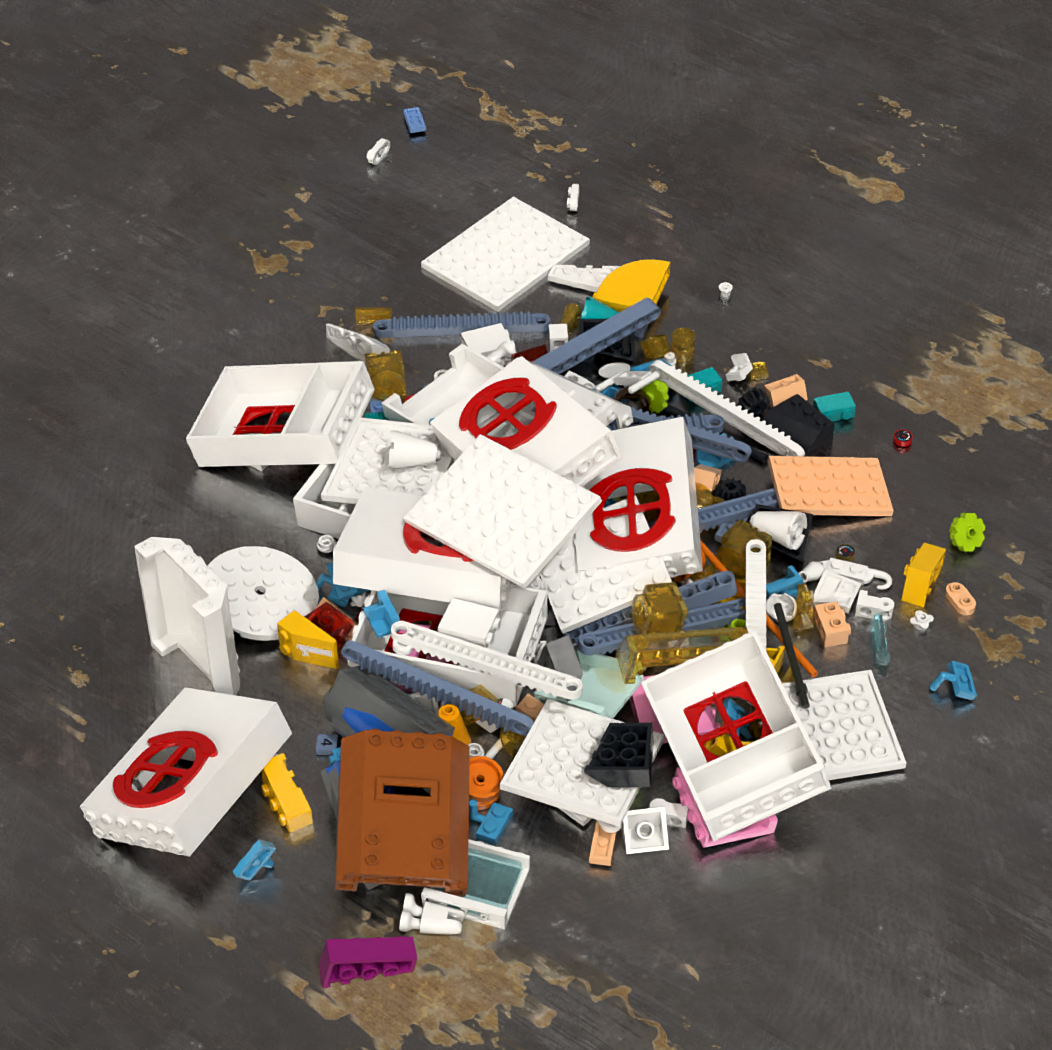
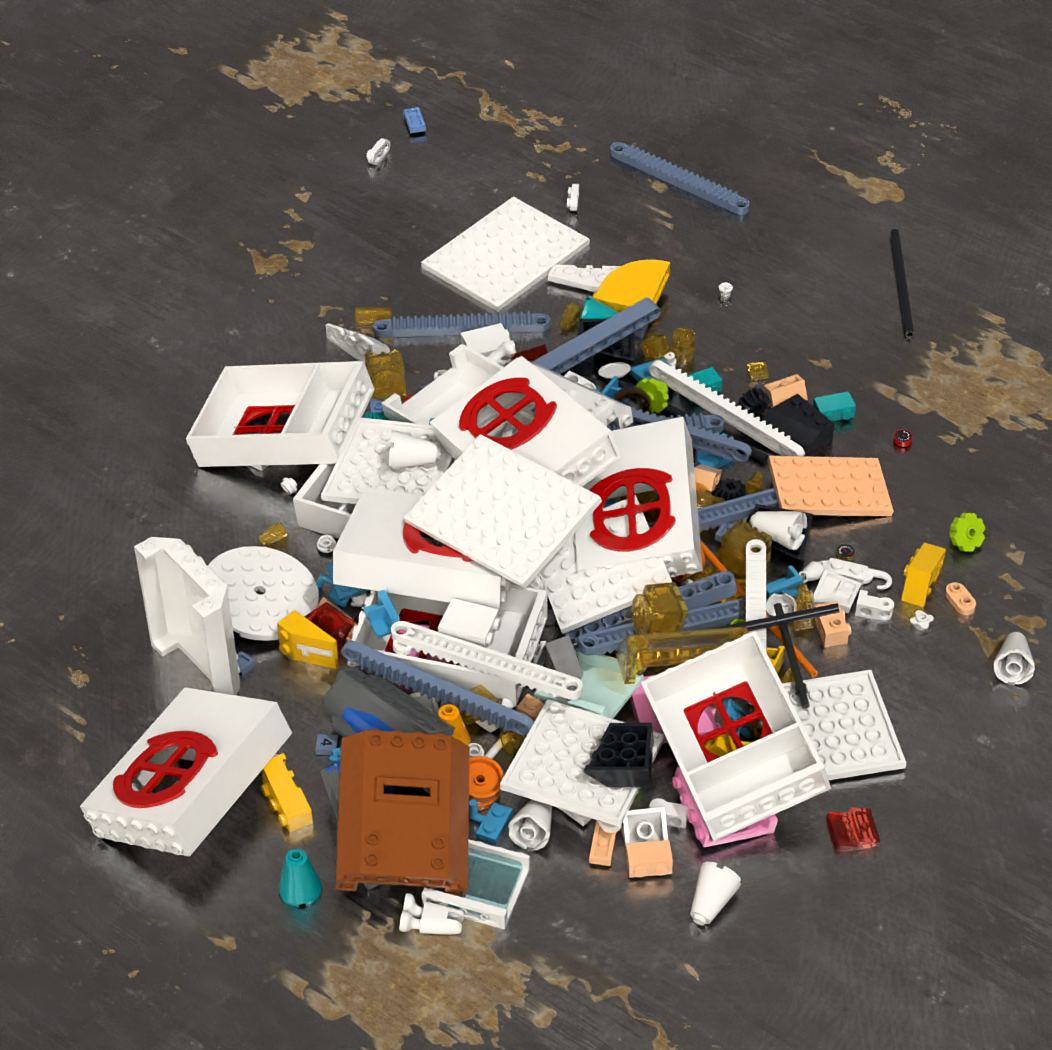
(245, 663): none -> sand blue tile
(256, 858): dark azure plate -> none
(273, 534): none -> clear yellow cone
(289, 485): none -> white plate
(298, 879): none -> teal cone
(366, 958): magenta wedge -> none
(531, 825): none -> white cone
(557, 335): white brick -> none
(637, 379): white plate -> none
(649, 858): none -> light nougat brick
(680, 177): none -> sand blue gear
(713, 892): none -> white cone
(741, 367): white bracket -> none
(755, 483): none -> clear yellow cone
(787, 618): none -> black piece
(853, 829): none -> clear red slope
(879, 642): clear light blue hinge -> none
(902, 284): none -> black piece
(961, 680): dark azure plate -> none
(1014, 660): none -> white cone

